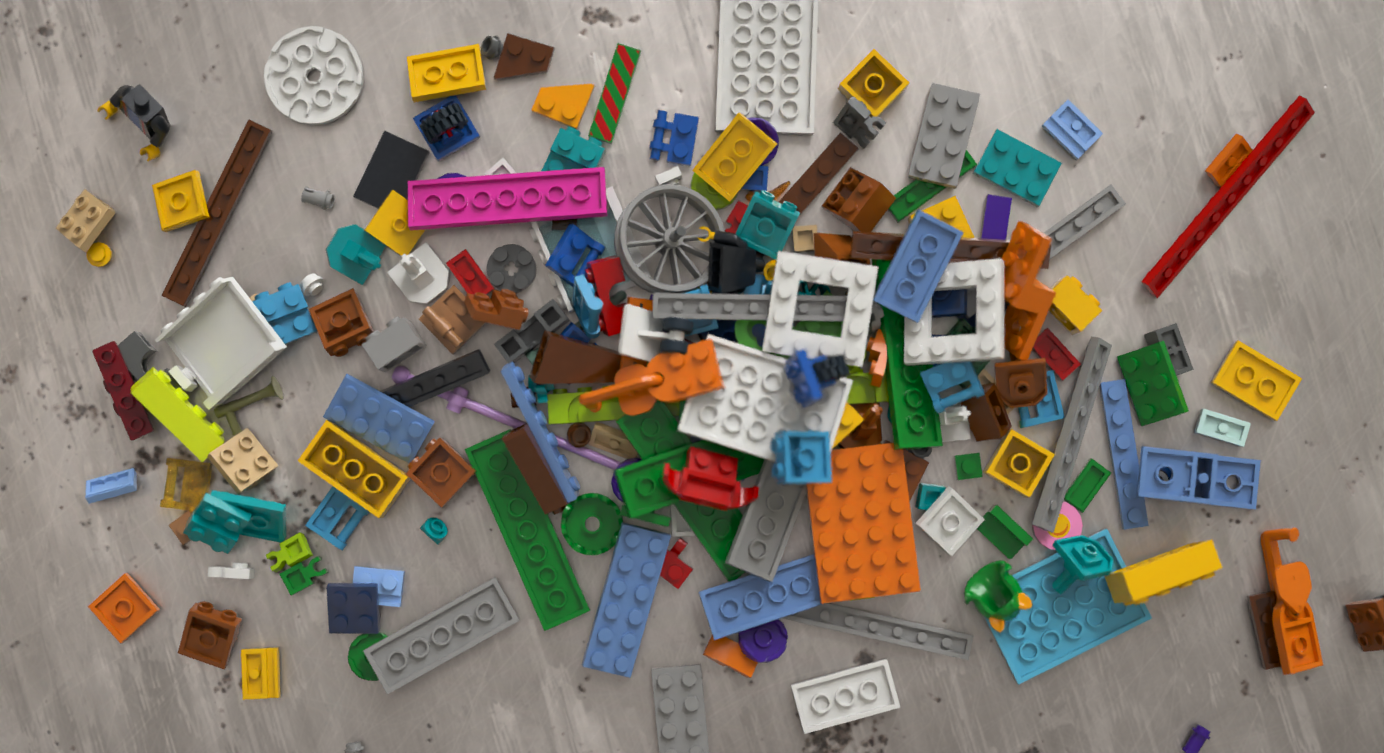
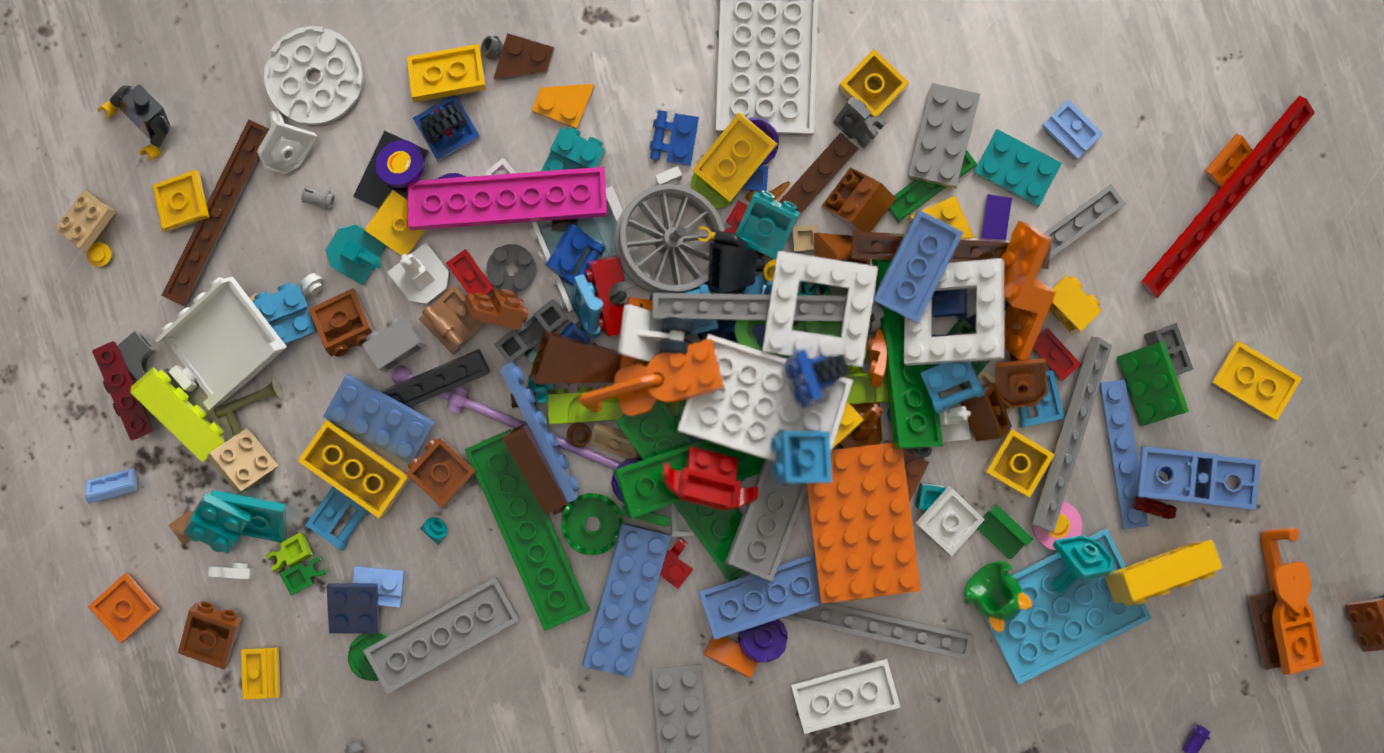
(194, 485): clear yellow plate -> none
(284, 145): none -> white piece
(400, 163): none -> dark purple tile
(614, 93): tile -> none
(968, 466): green plate -> none
(1086, 485): green tile -> none
(1154, 507): none -> dark red axle
(1222, 427): light aqua plate -> none

